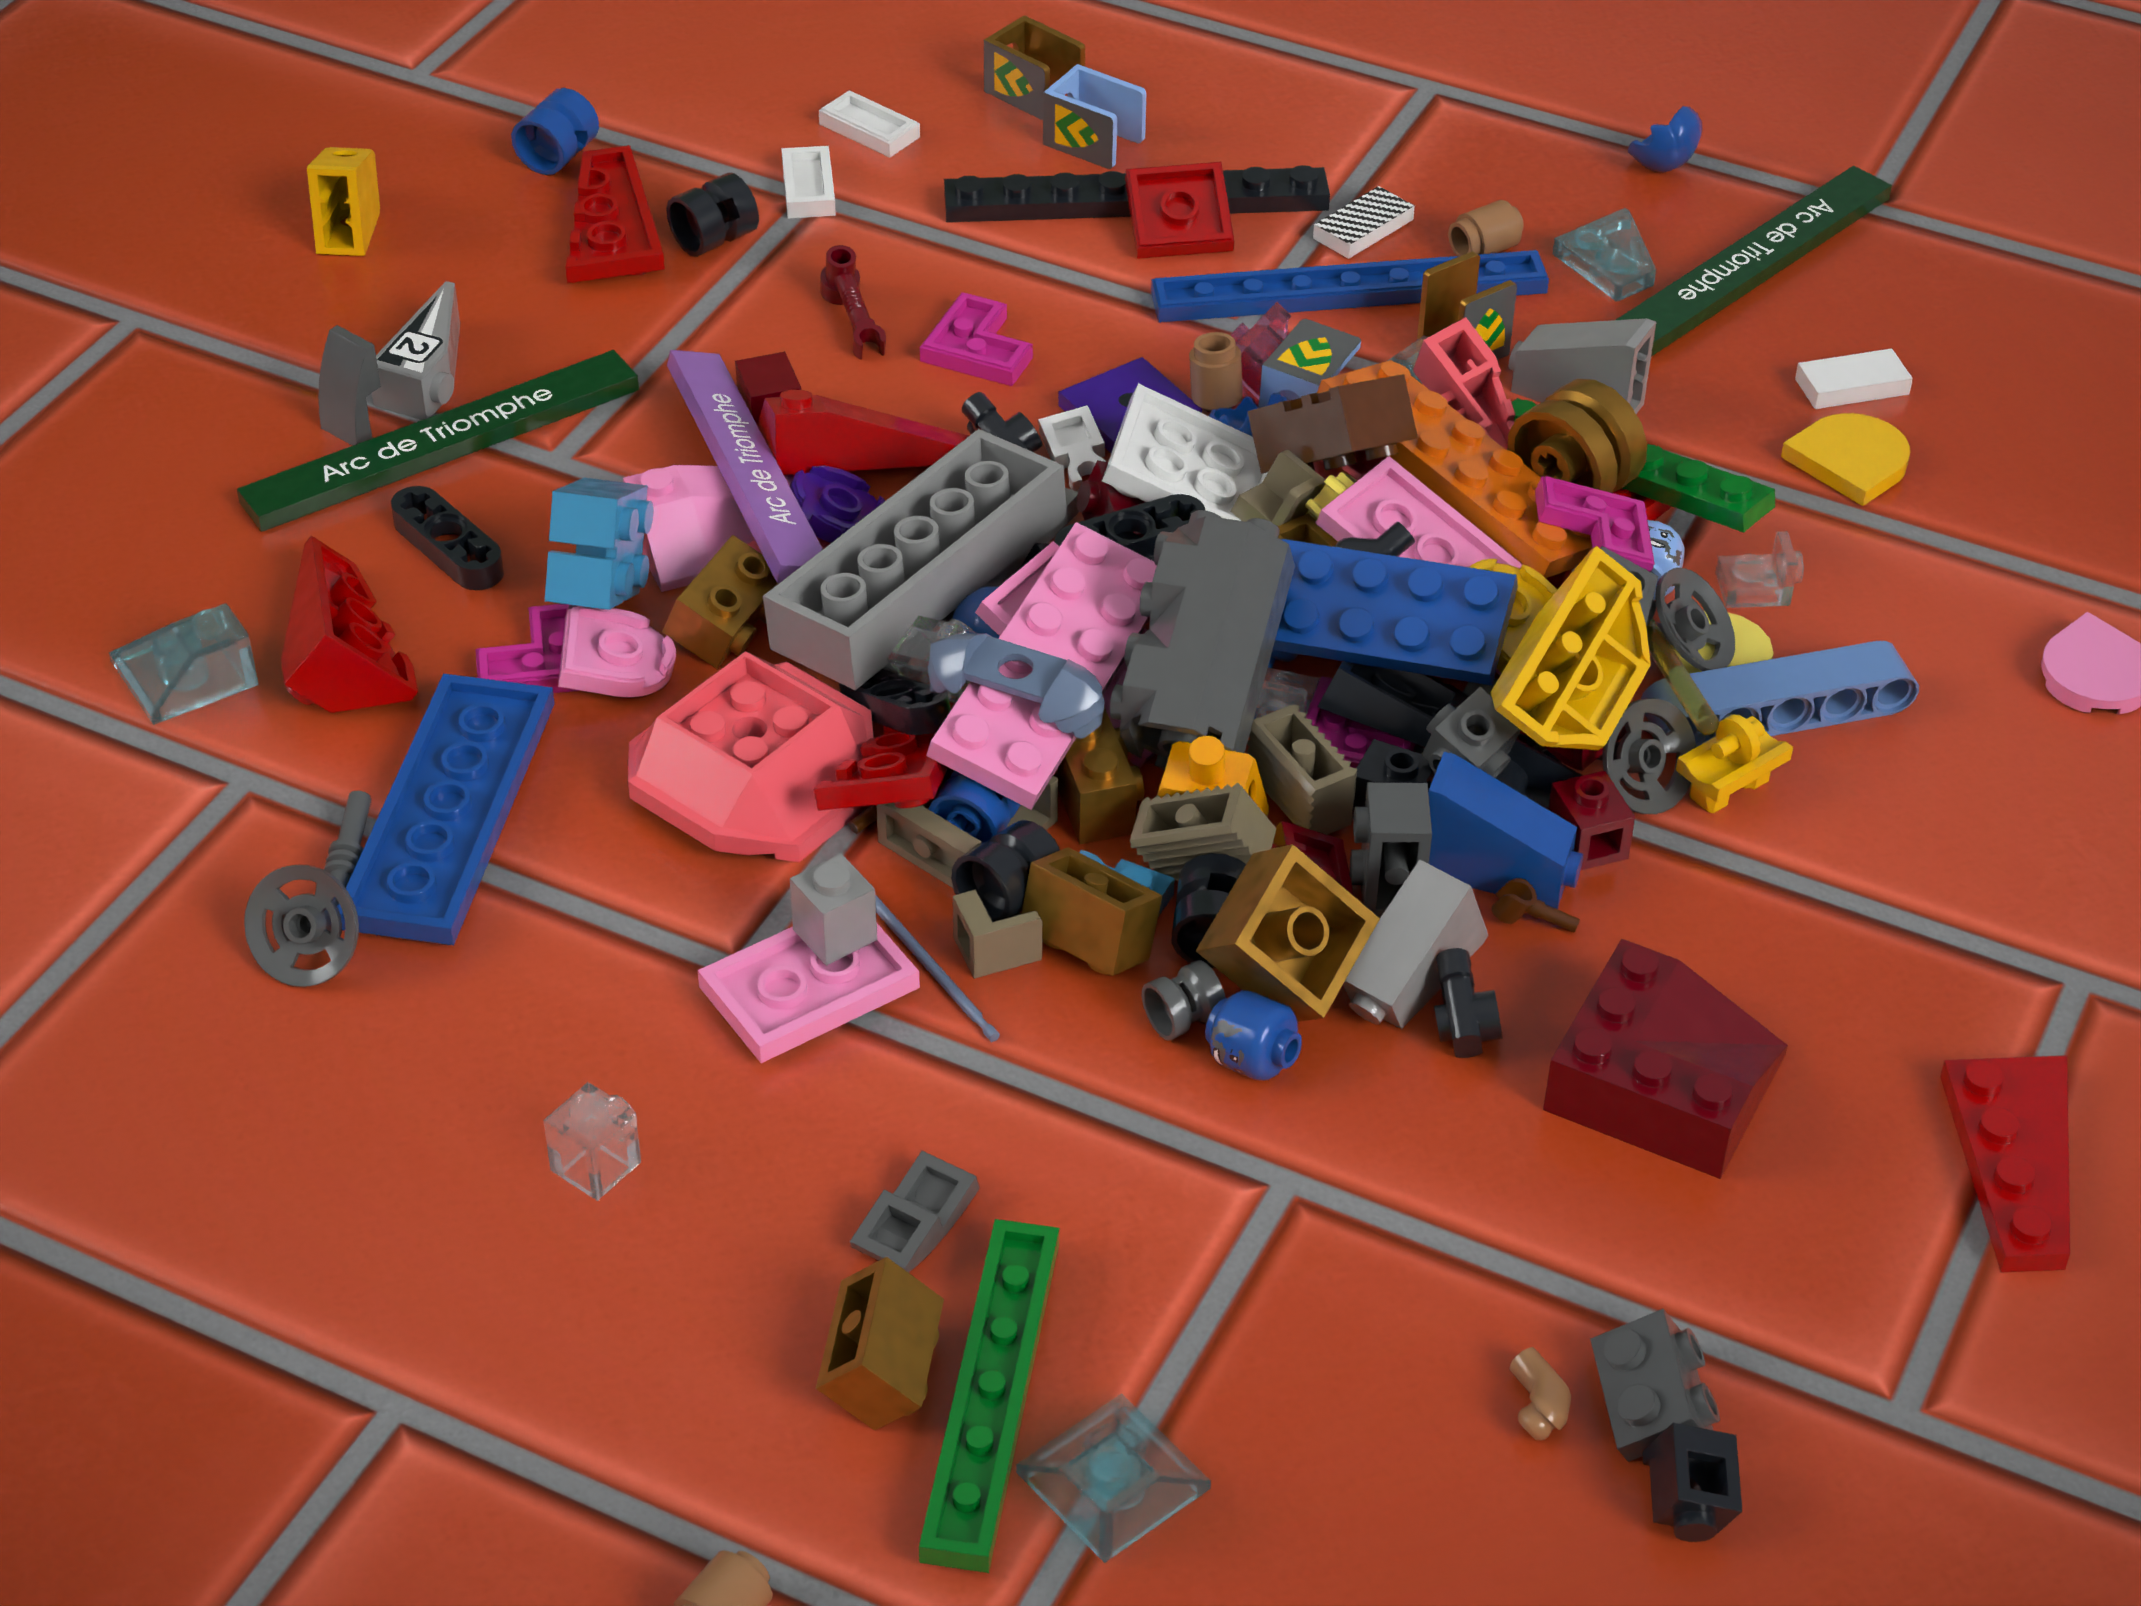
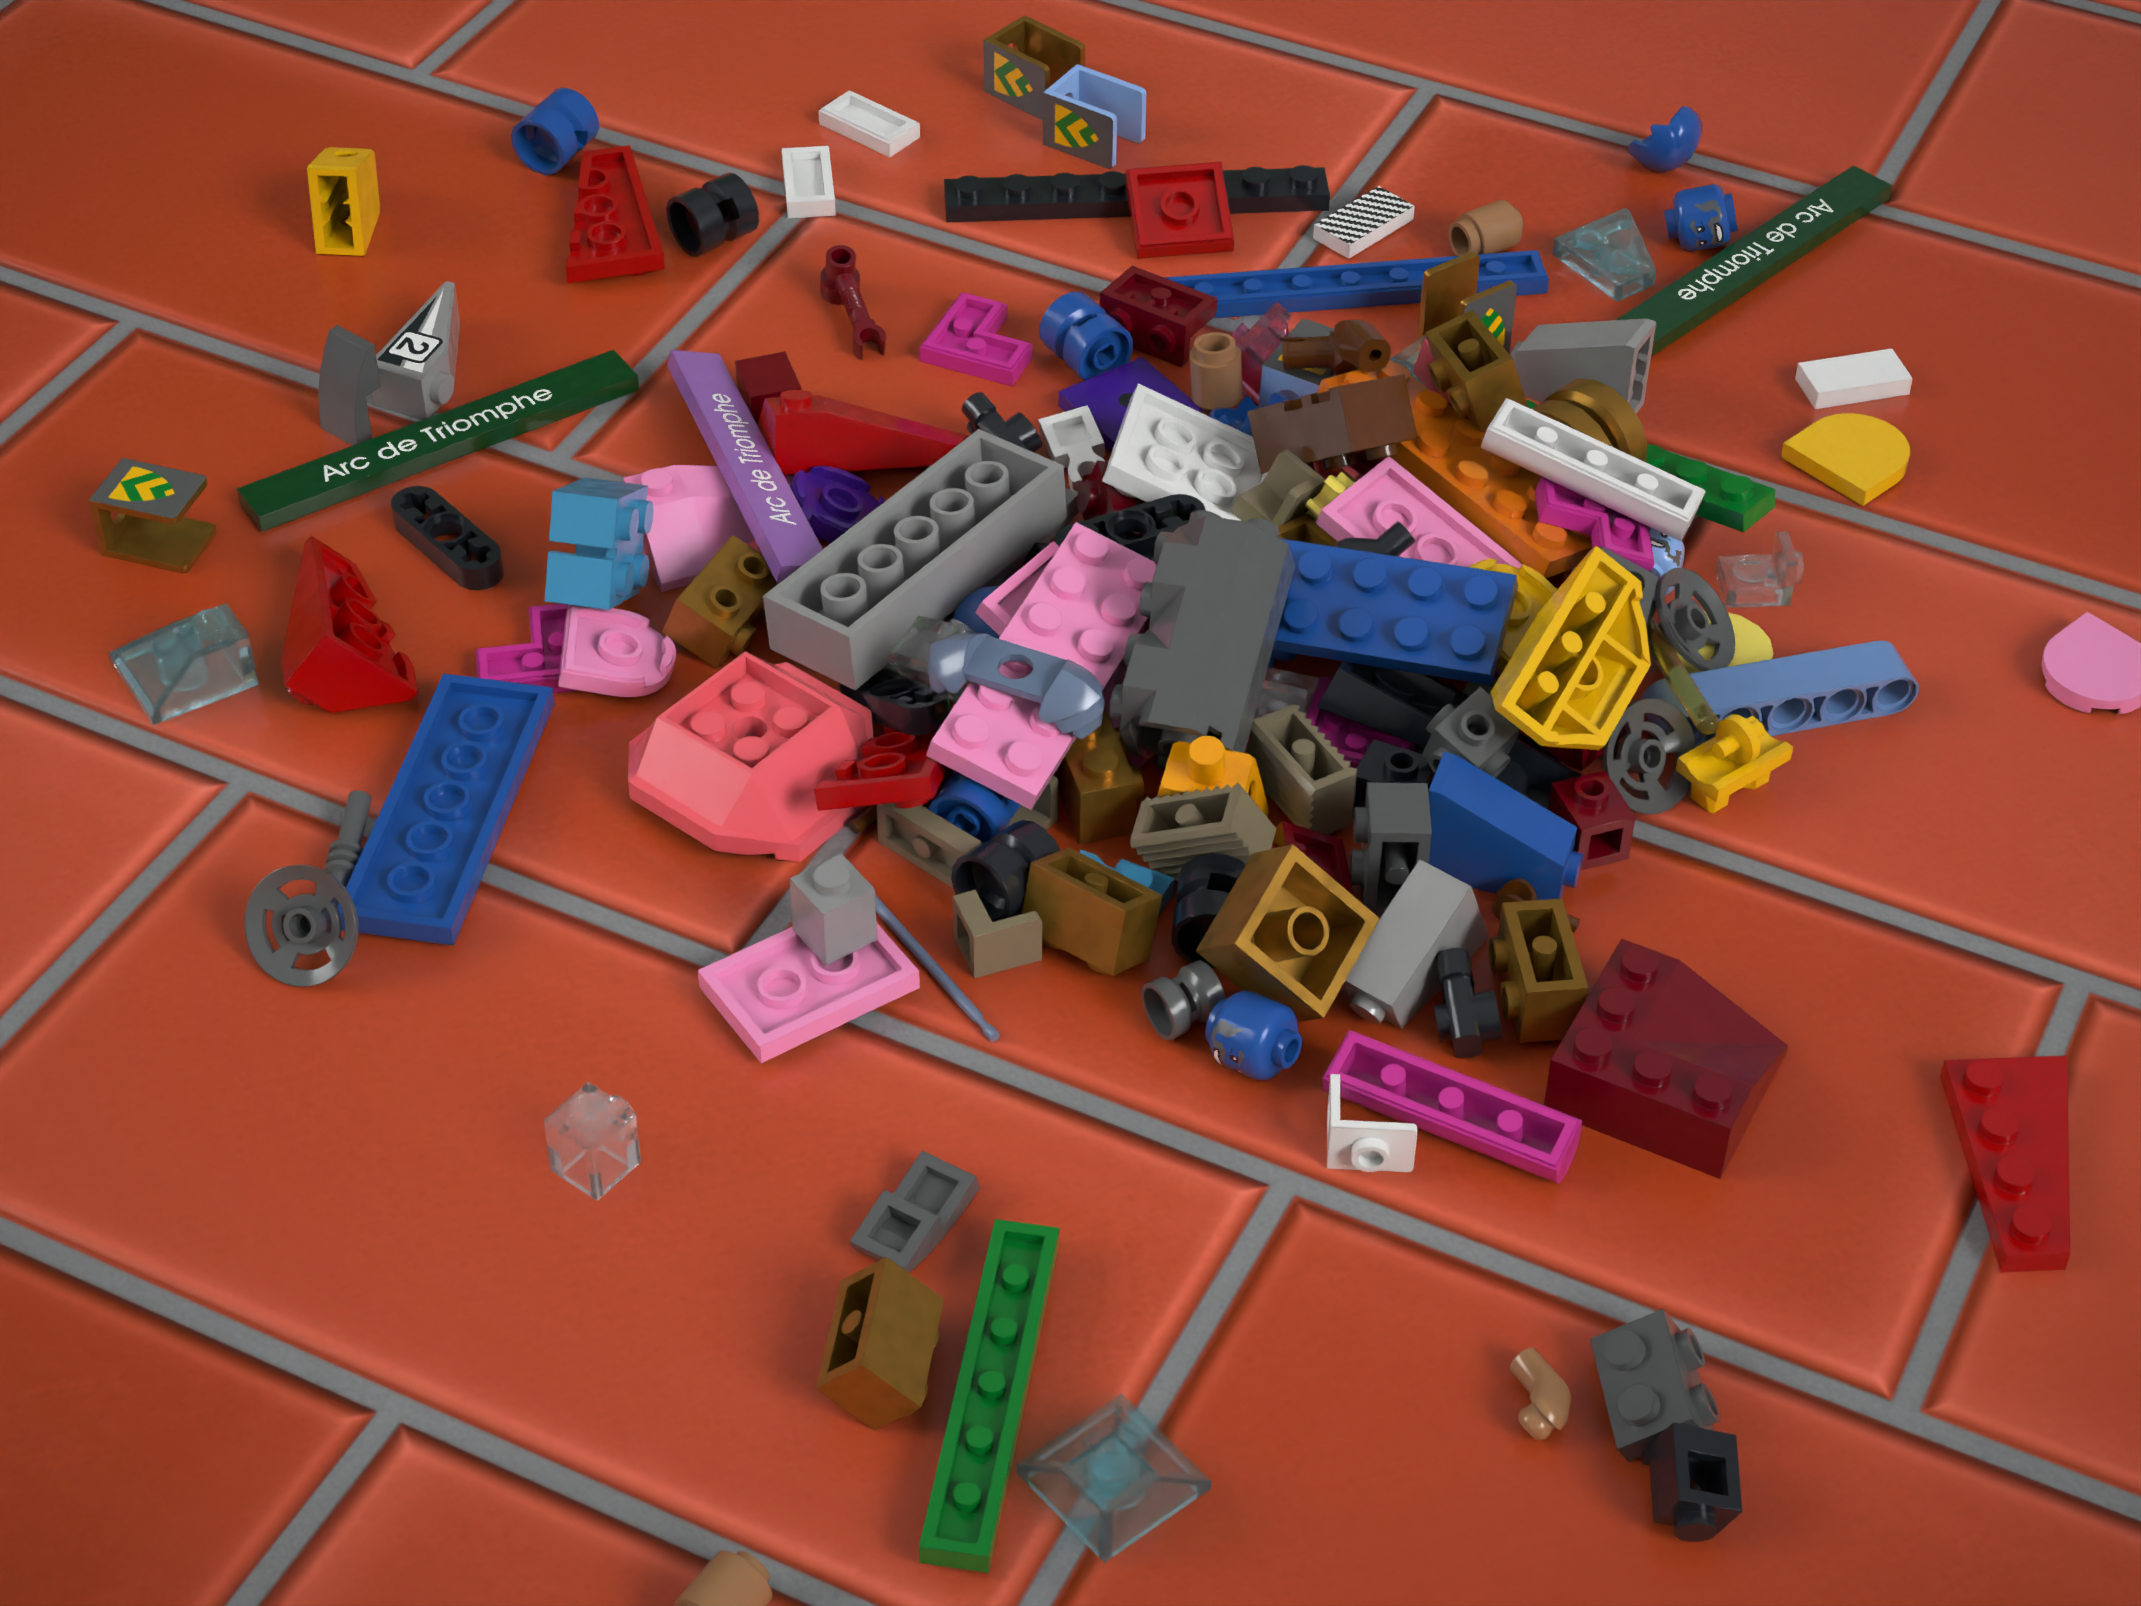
(150, 516): none -> piece
(1085, 335): none -> blue wheel
(1158, 313): none -> dark red bracket
(1346, 349): none -> reddish brown arm
(1367, 1144): none -> white bracket
(1455, 1106): none -> dark pink brick
(1473, 369): none -> pearl gold brick
(1538, 969): none -> pearl gold brick
(1593, 469): none -> white brick
(1701, 218): none -> blue head

